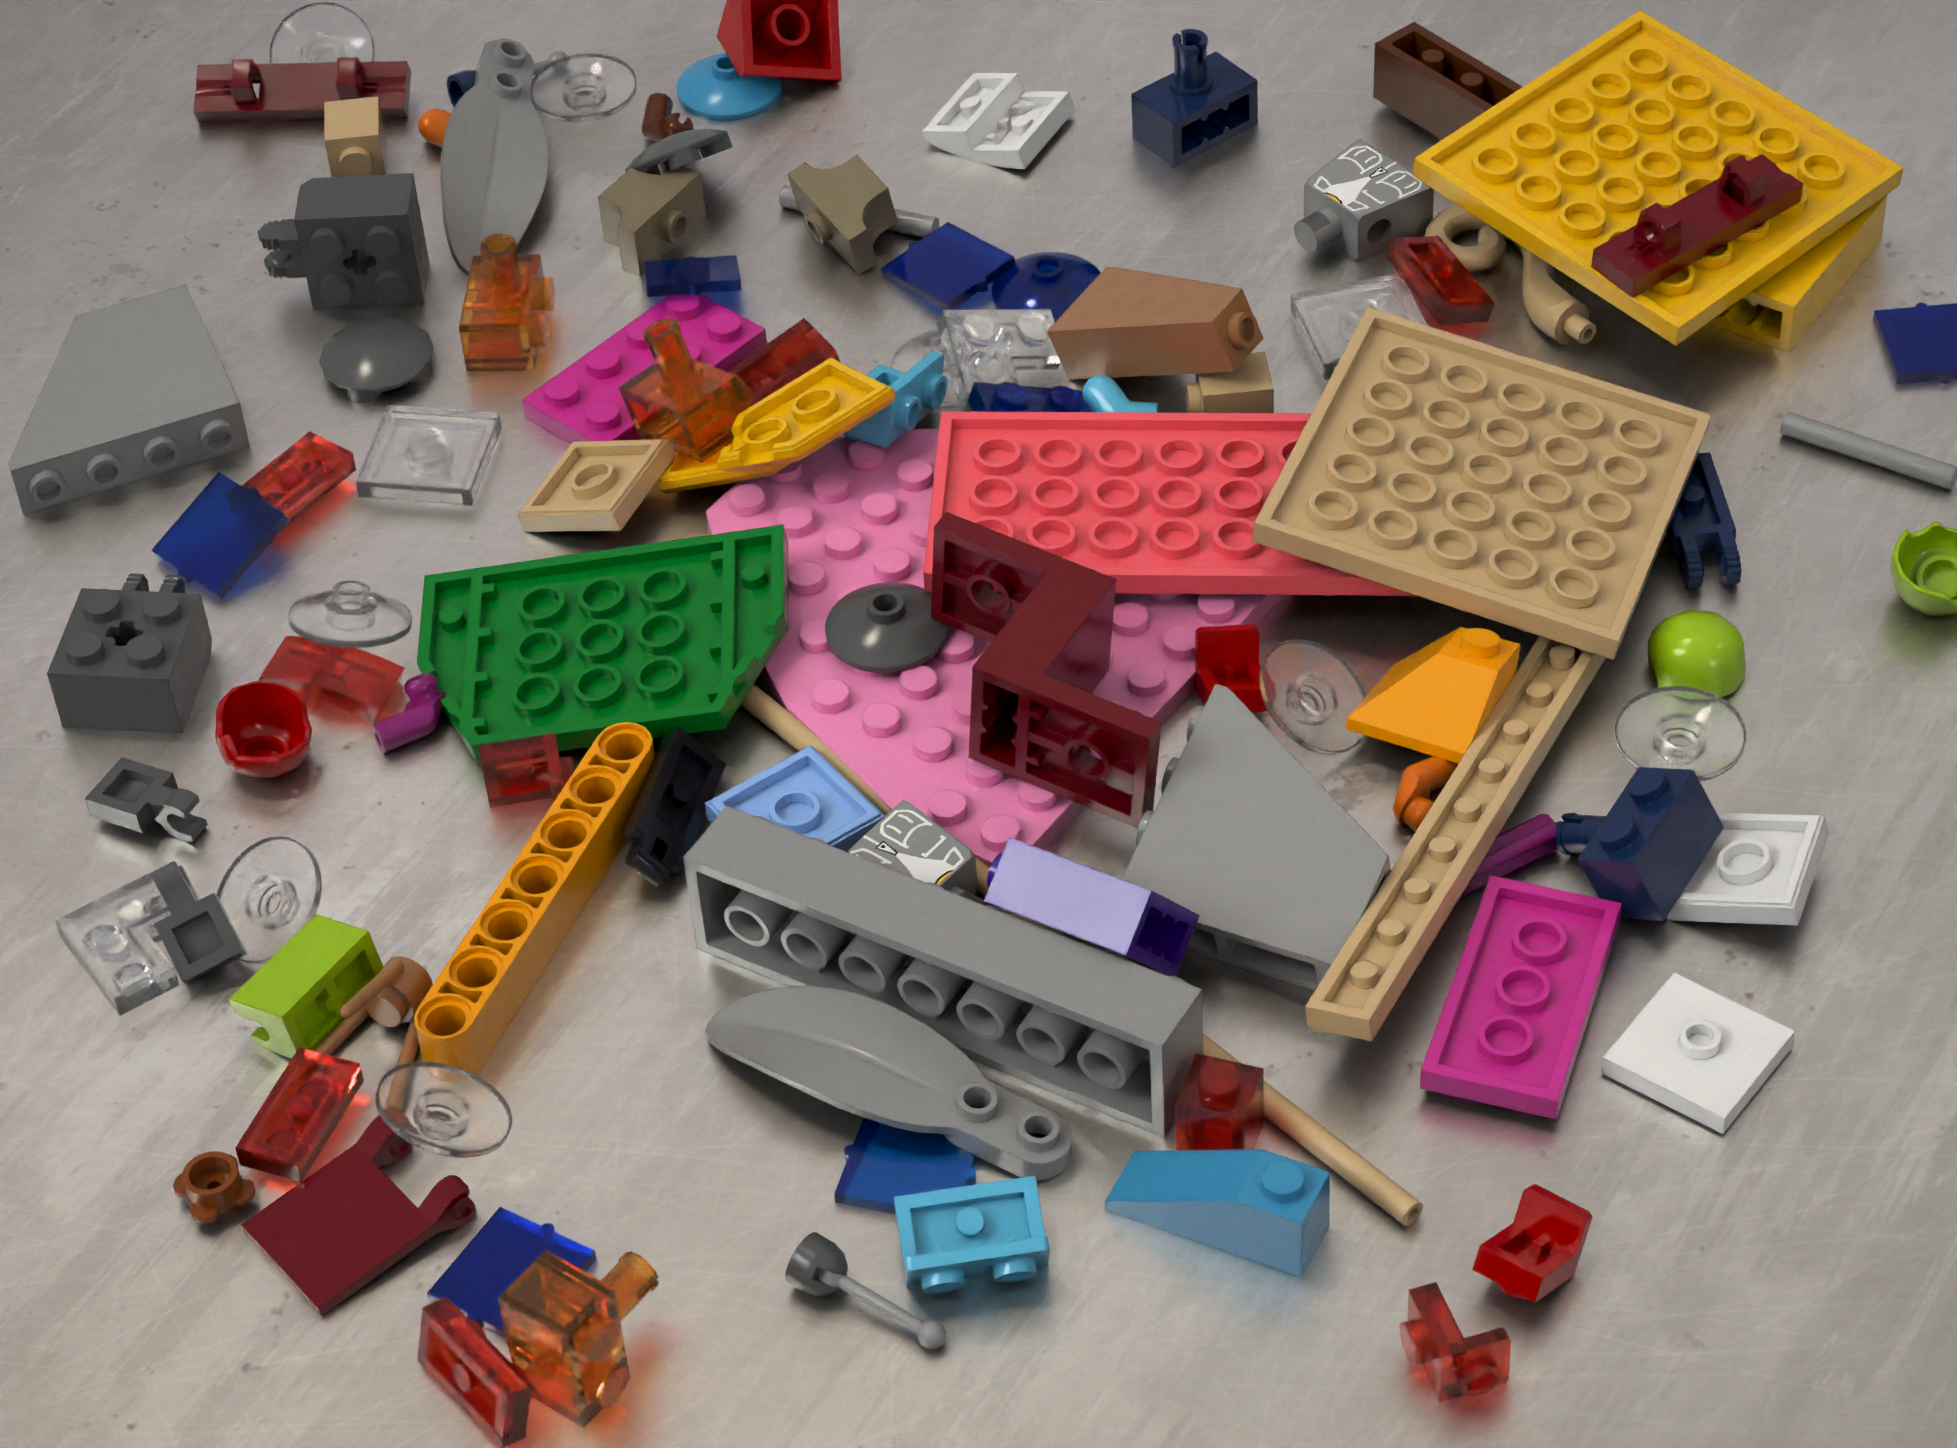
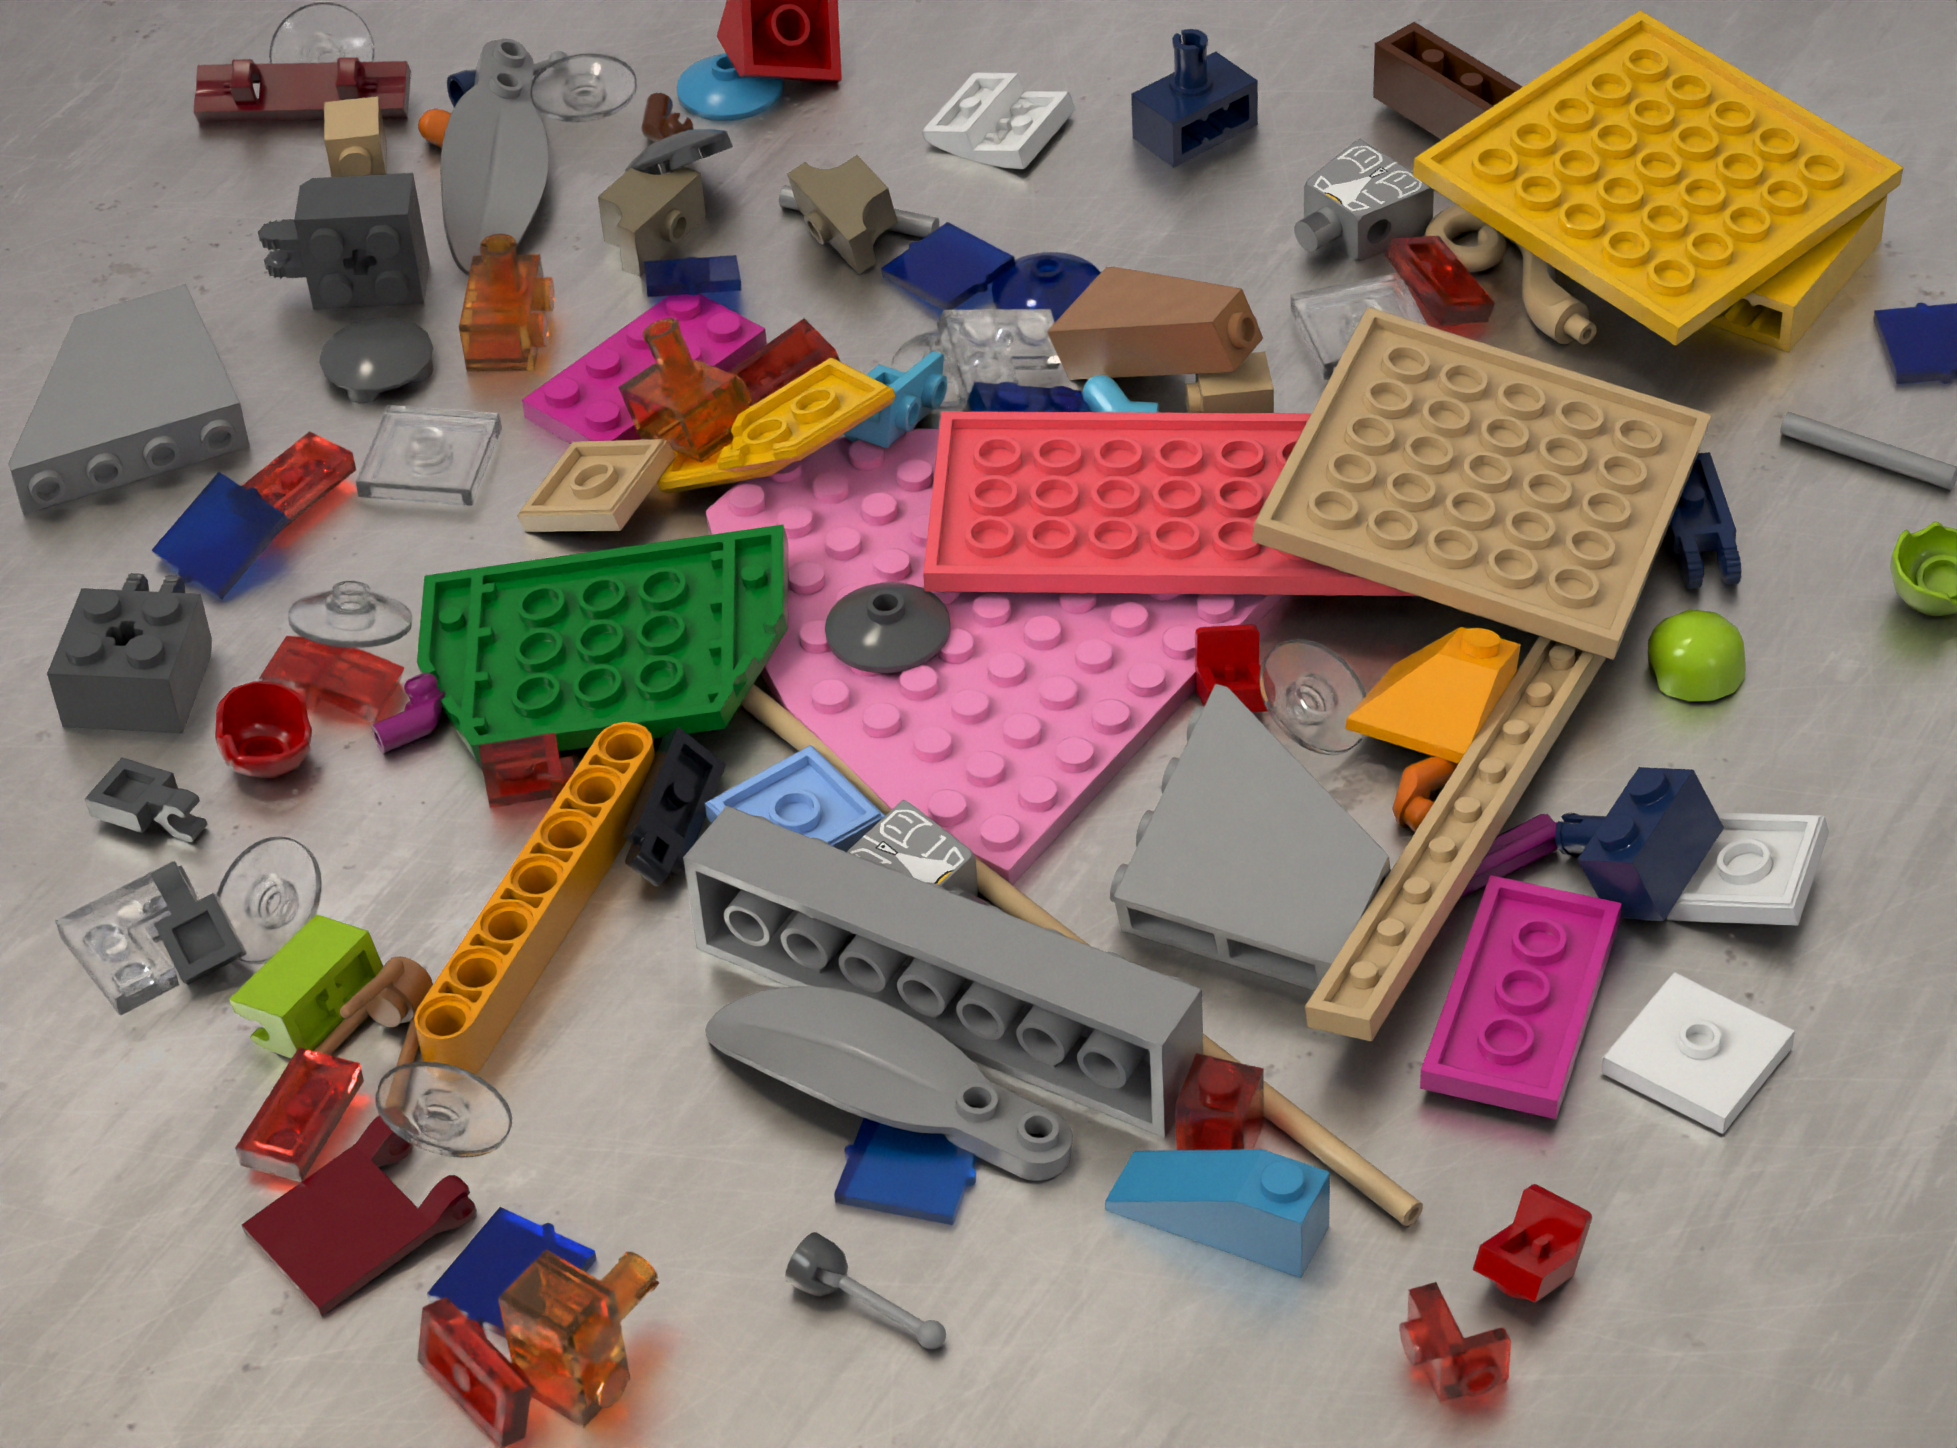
(213, 1186): dark orange plate -> none
(971, 1234): medium azure bracket -> none
(1038, 675): dark red bracket -> none
(1090, 906): brick -> none
(1681, 731): clear dish -> none
(1696, 225): dark red hinge -> none

